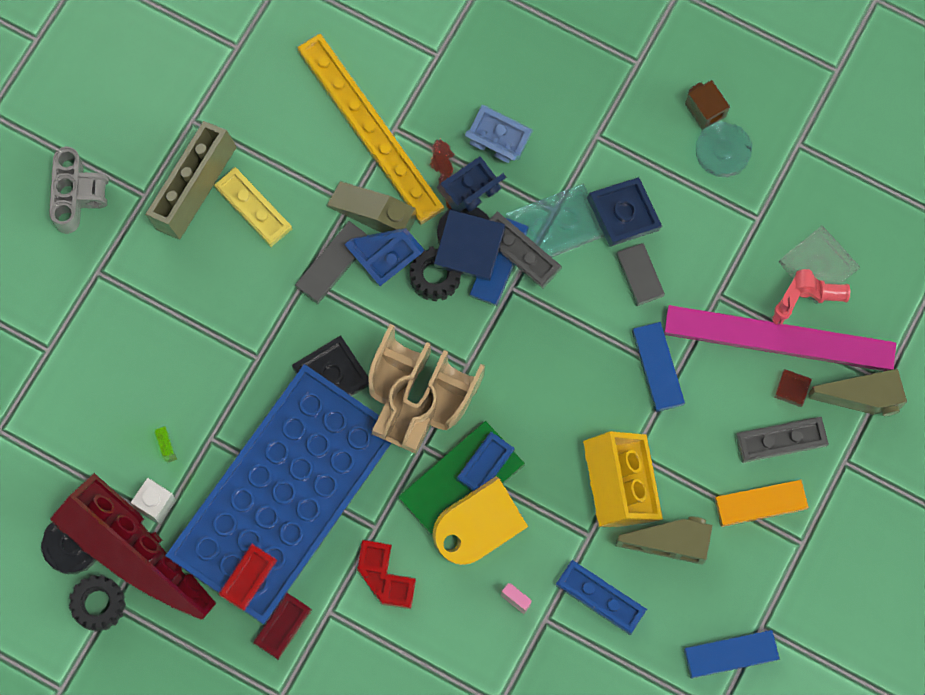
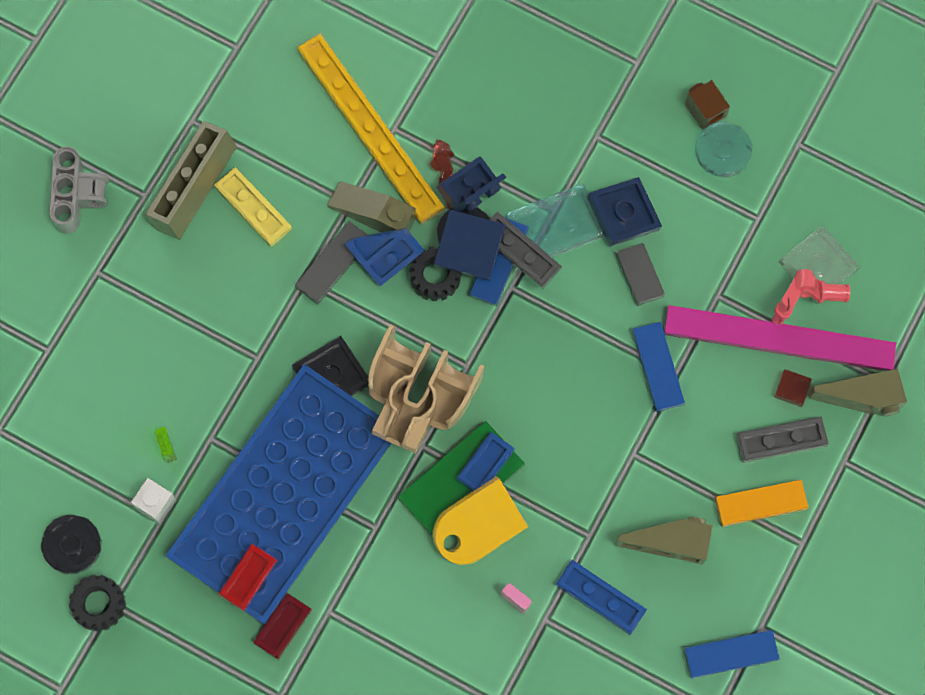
(118, 540): dark red wedge -> none
(388, 588): red tile -> none
(499, 133): medium blue bracket -> none
(622, 479): yellow slope -> none

